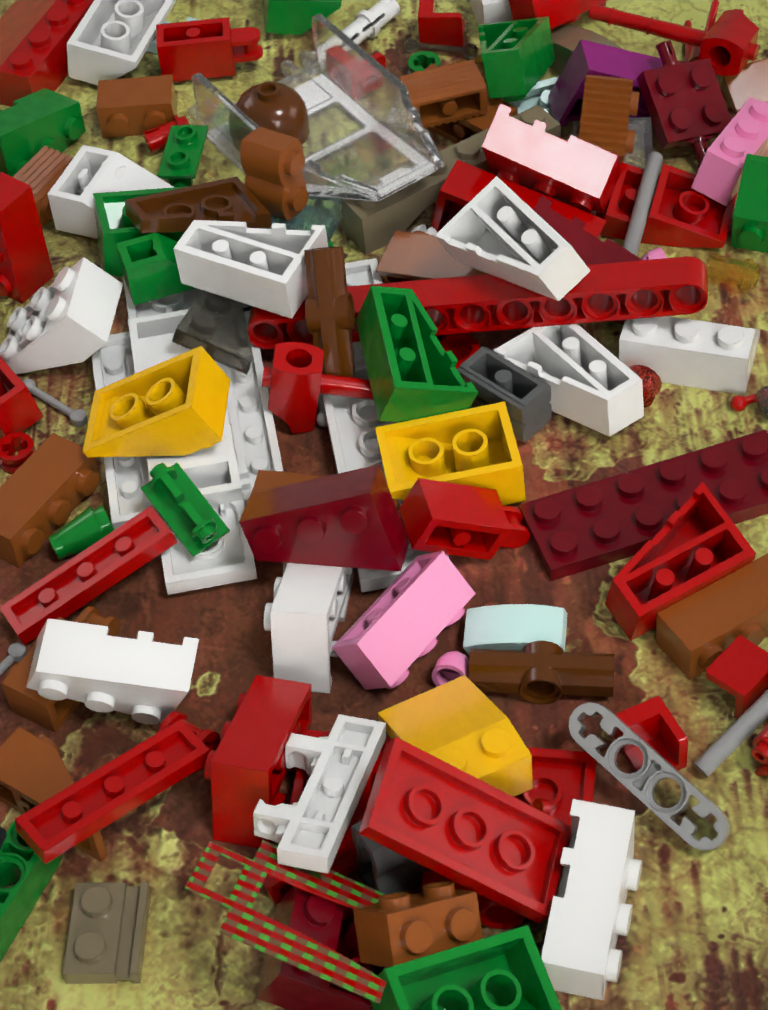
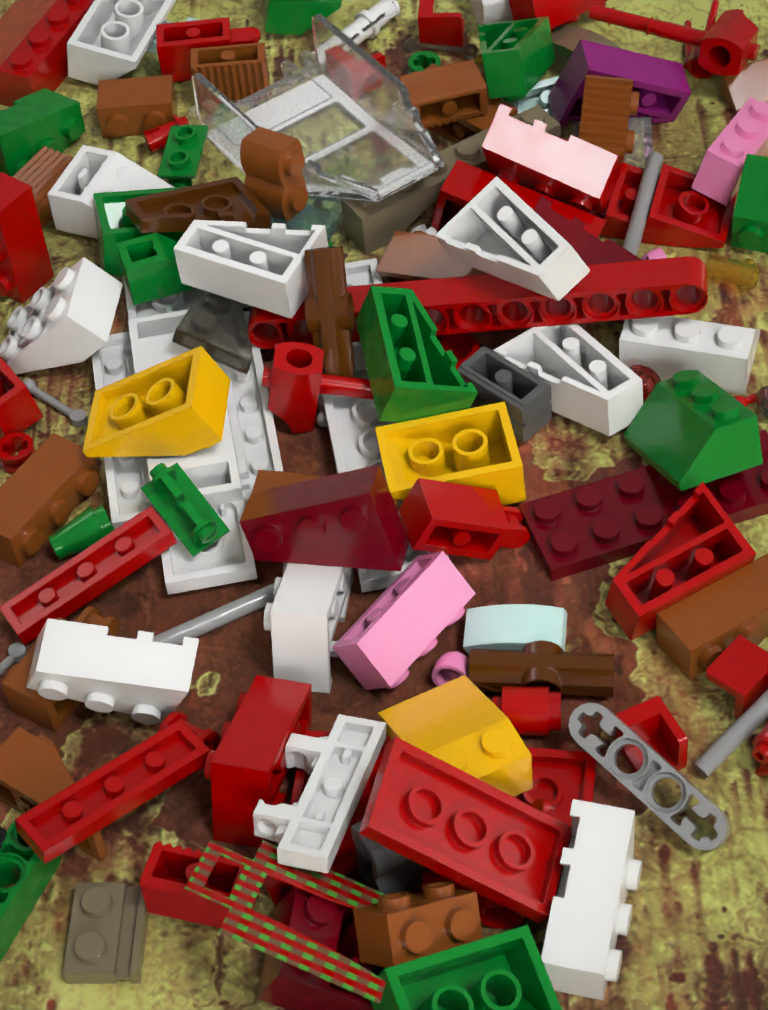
(167, 876): none -> red brick
(218, 617): none -> light grey bar
(233, 68): none -> dark orange brick
(277, 109): reddish brown cylinder -> none
(531, 709): none -> red brick
(684, 101): dark red plate -> none
(694, 431): none -> green slope

